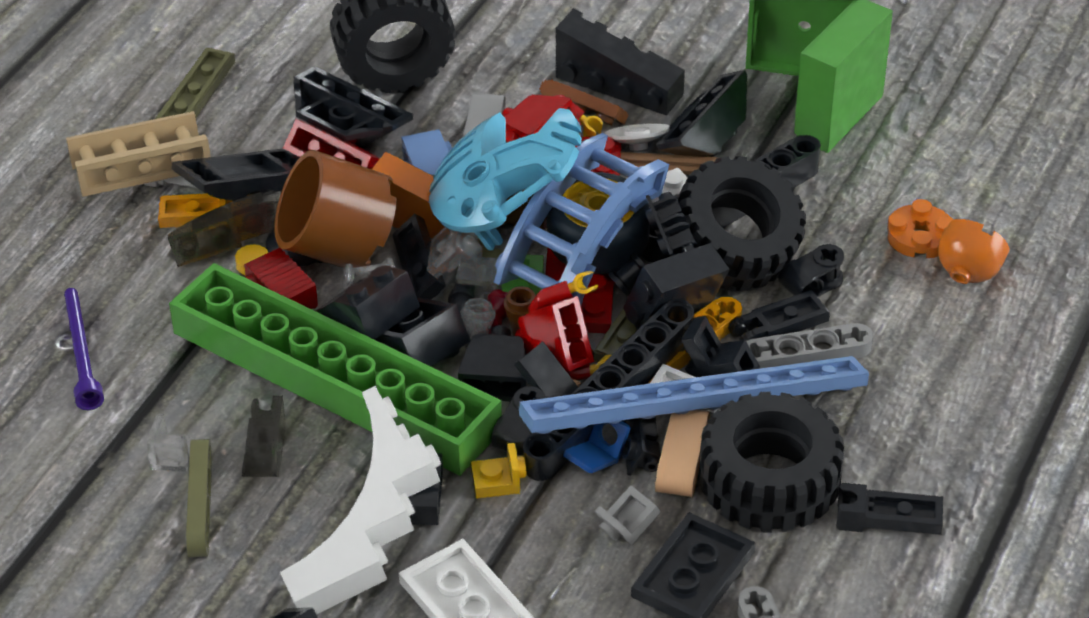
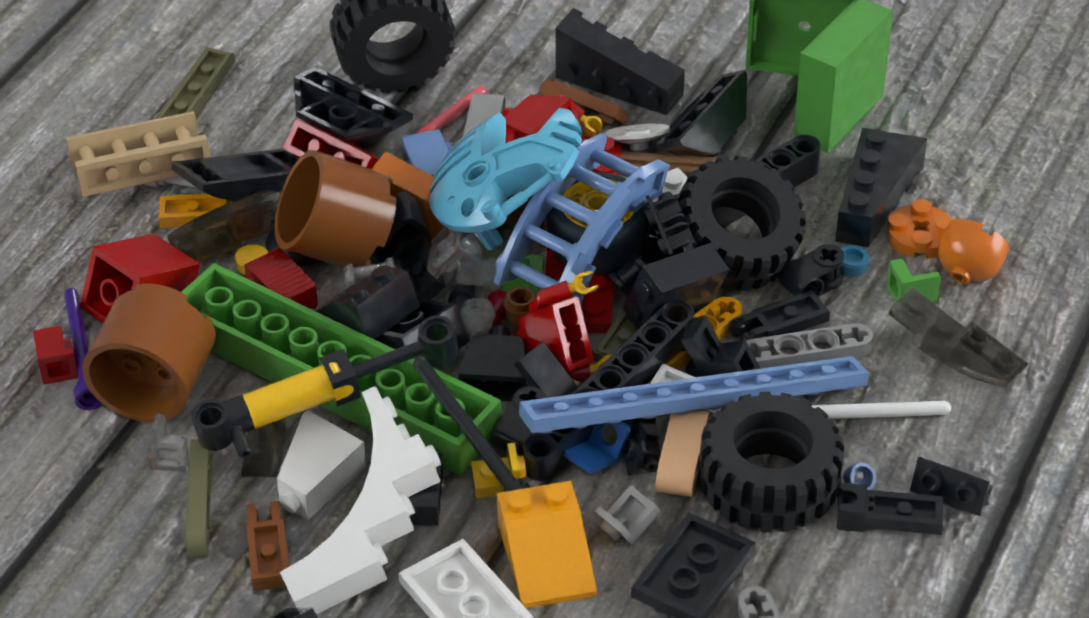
(54, 355): none -> red brick
(130, 262): none -> red slope
(148, 353): none -> dark orange brick
(267, 548): none -> dark orange hinge
(318, 465): none -> white slope
(336, 379): none -> black piece
(407, 229): none -> black brick
(452, 112): none -> coral bar
(467, 426): none -> black piece
(546, 544): none -> light orange slope
(855, 261): none -> dark azure tile
(869, 474): none -> medium blue hinge
(877, 179): none -> black wedge
(892, 409): none -> white piece
(901, 280): none -> bright green panel
(955, 486): none -> black hinge
(961, 348): none -> clear smoke slope

